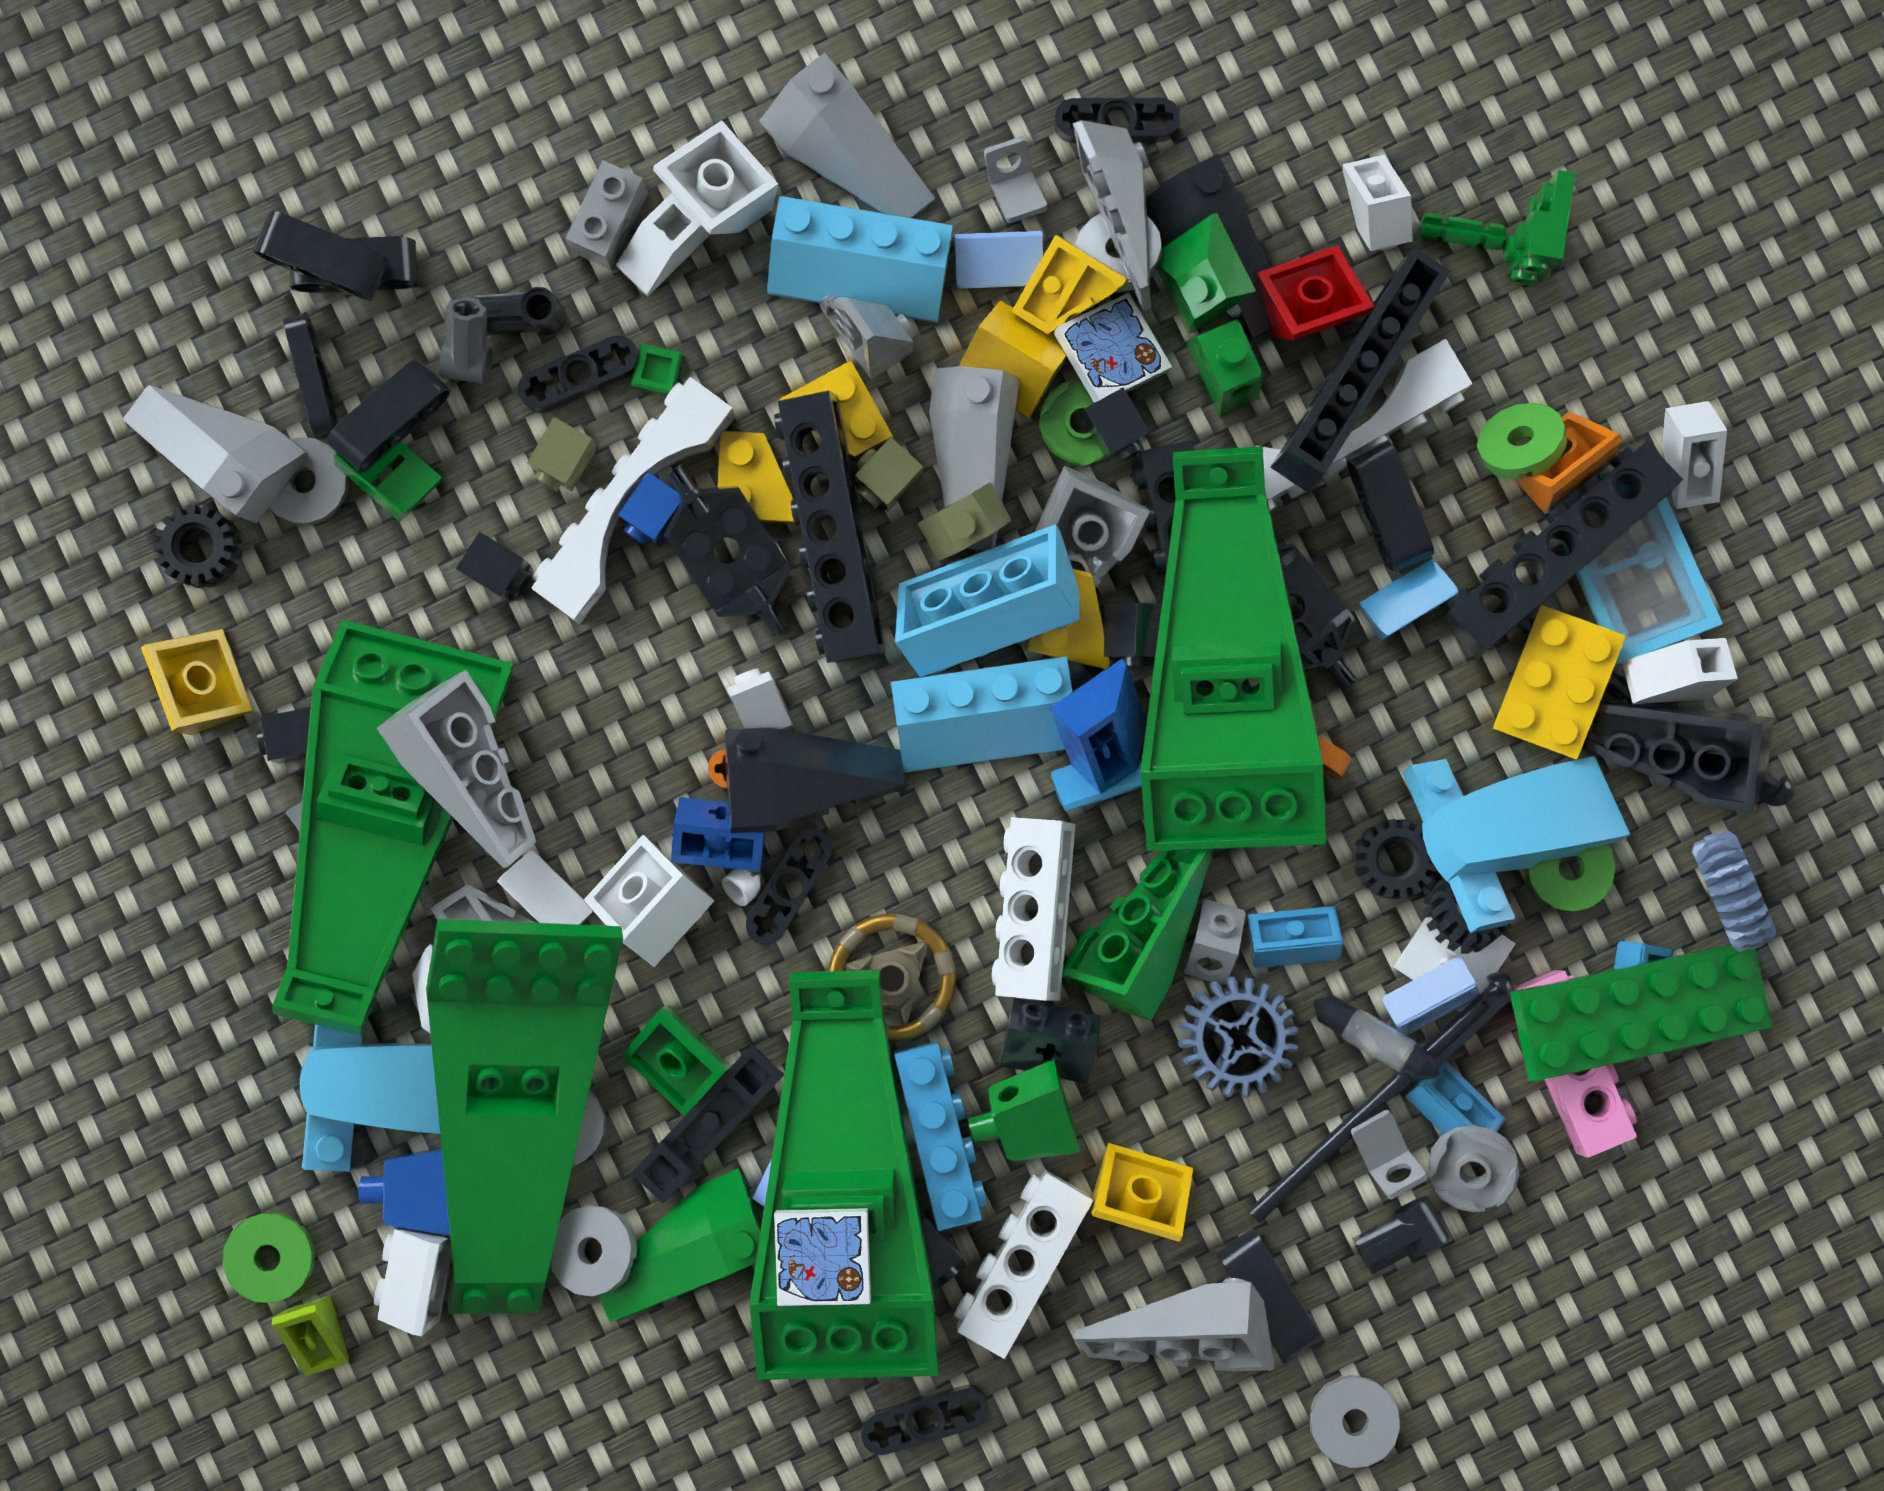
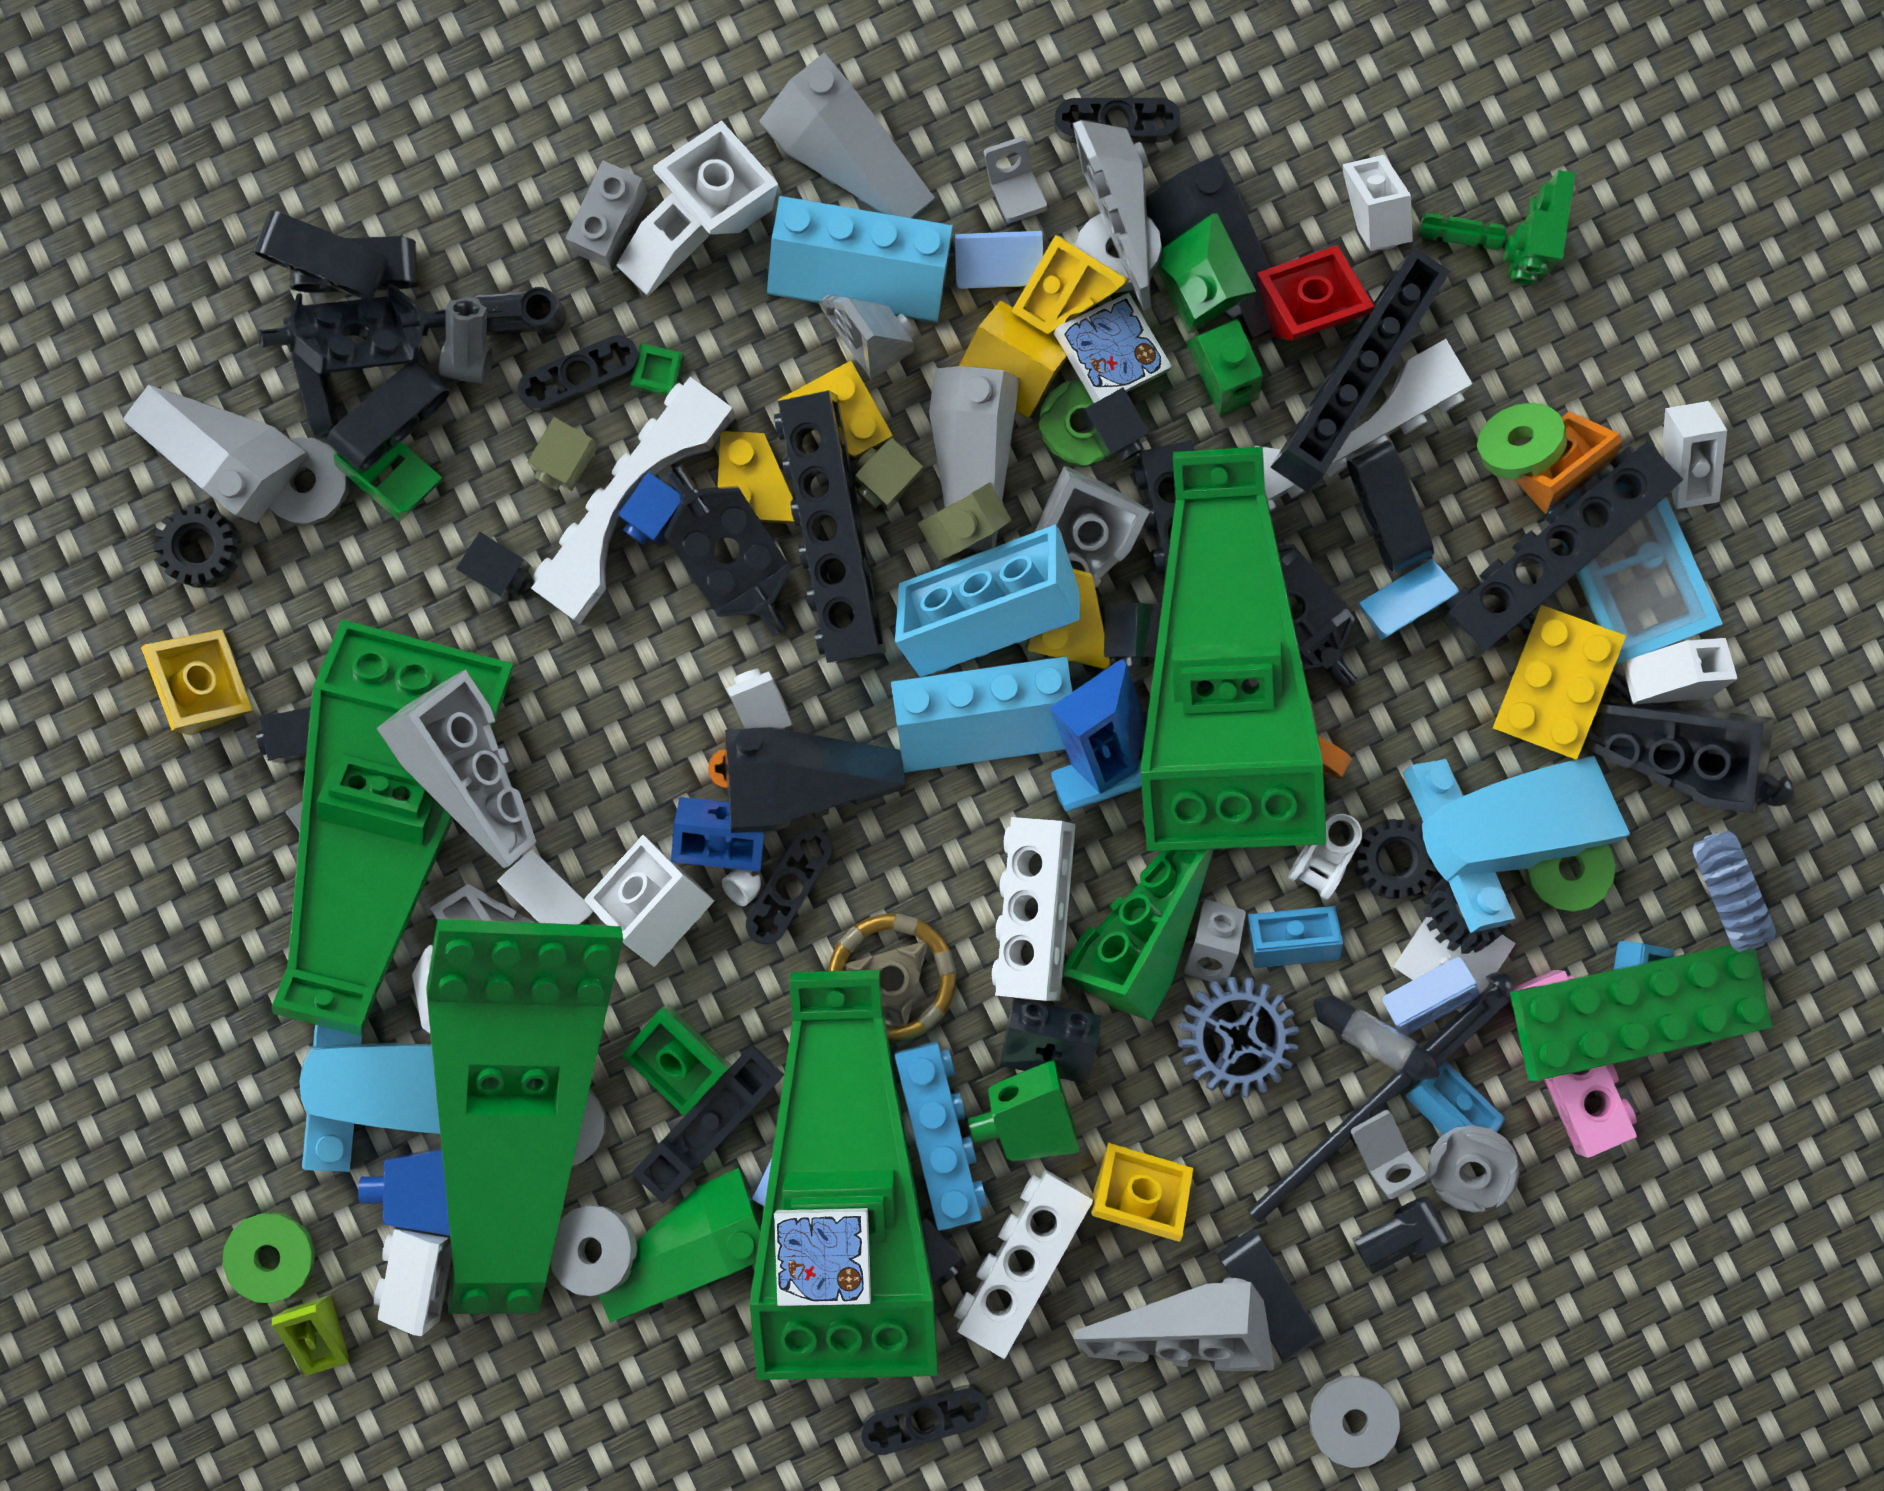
(388, 324): none -> black plate
(1327, 858): none -> white piece

